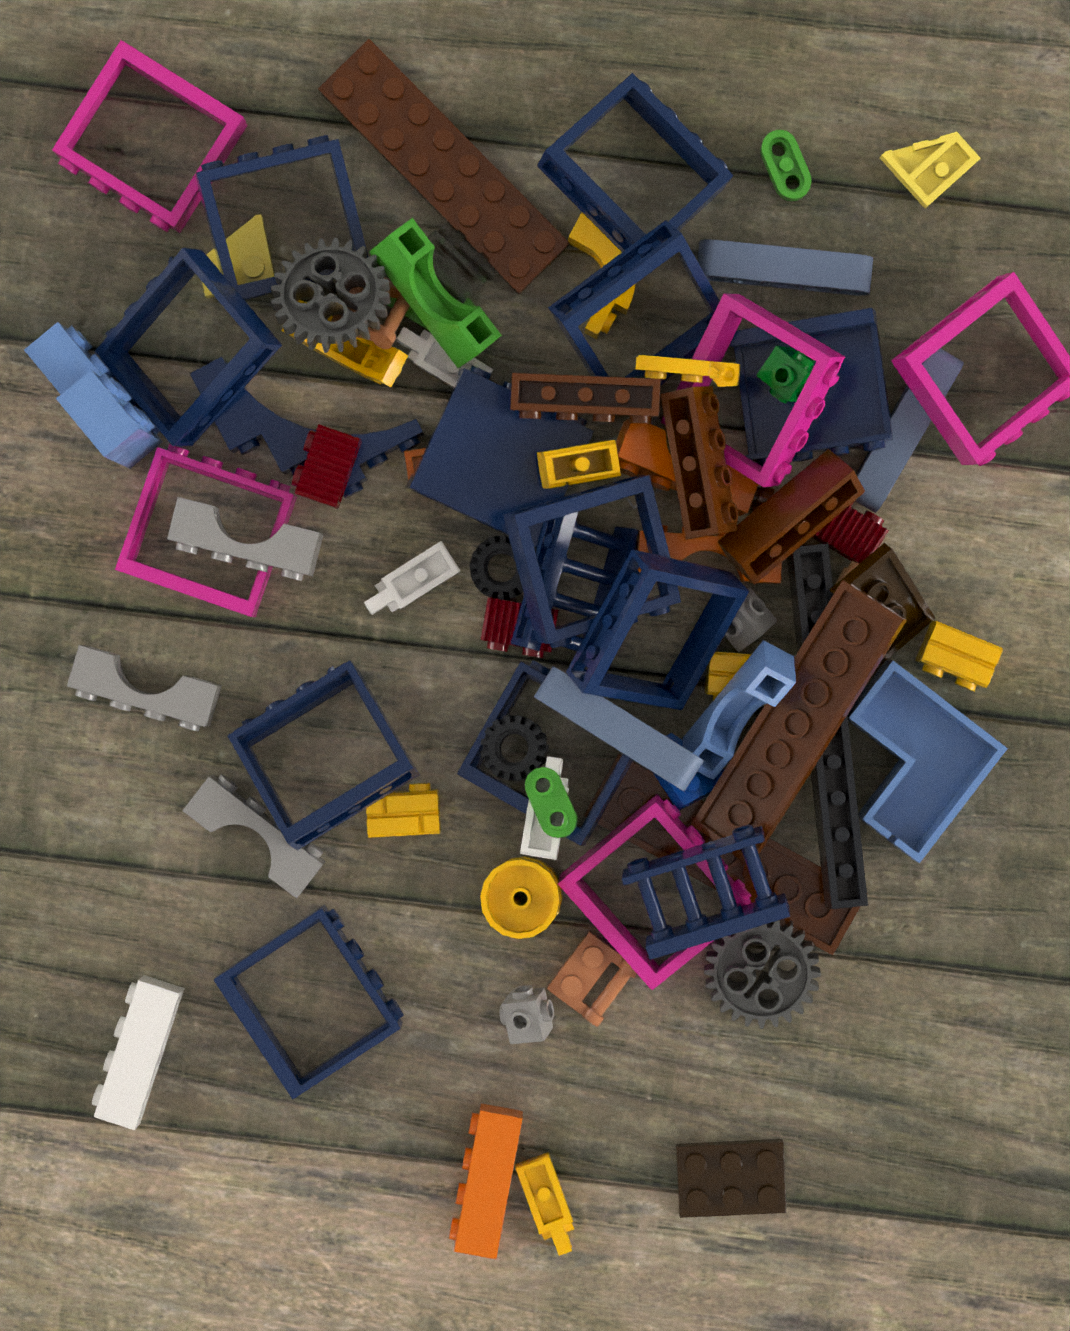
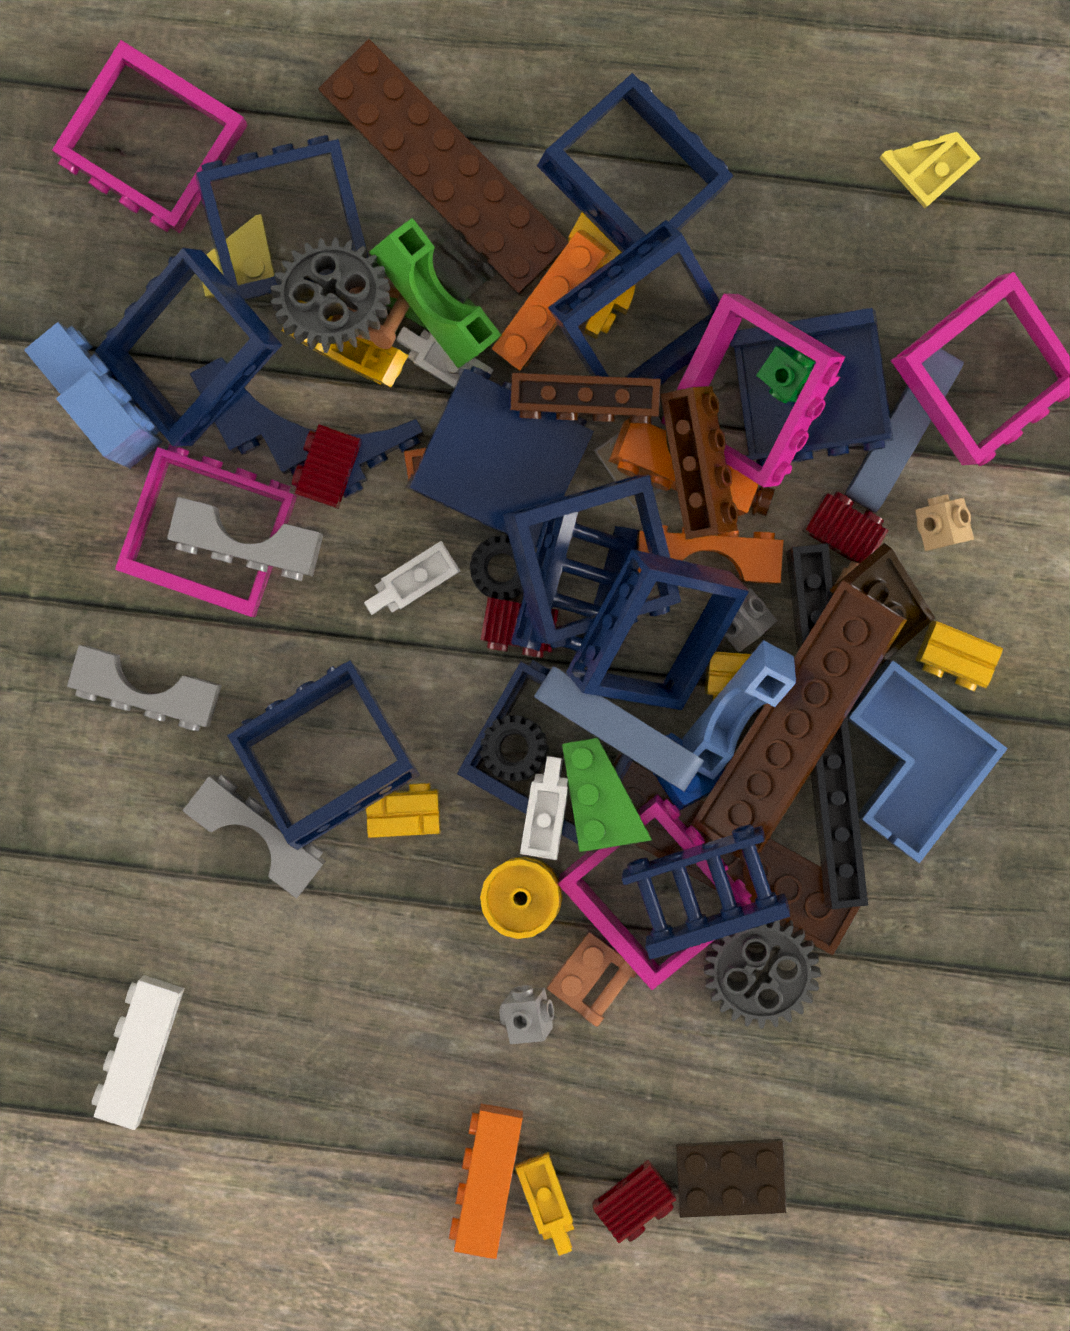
(263, 1035): dark blue window -> none
(534, 320): none -> orange brick
(550, 802): bright green plate -> none
(578, 464): yellow brick -> none
(599, 800): none -> bright green wing
(634, 1202): none -> dark red brick
(691, 370): yellow hinge -> none
(785, 166): bright green plate -> none
(785, 267): sand blue beam -> none
(788, 516): reddish brown brick -> none
(944, 522): none -> tan brick

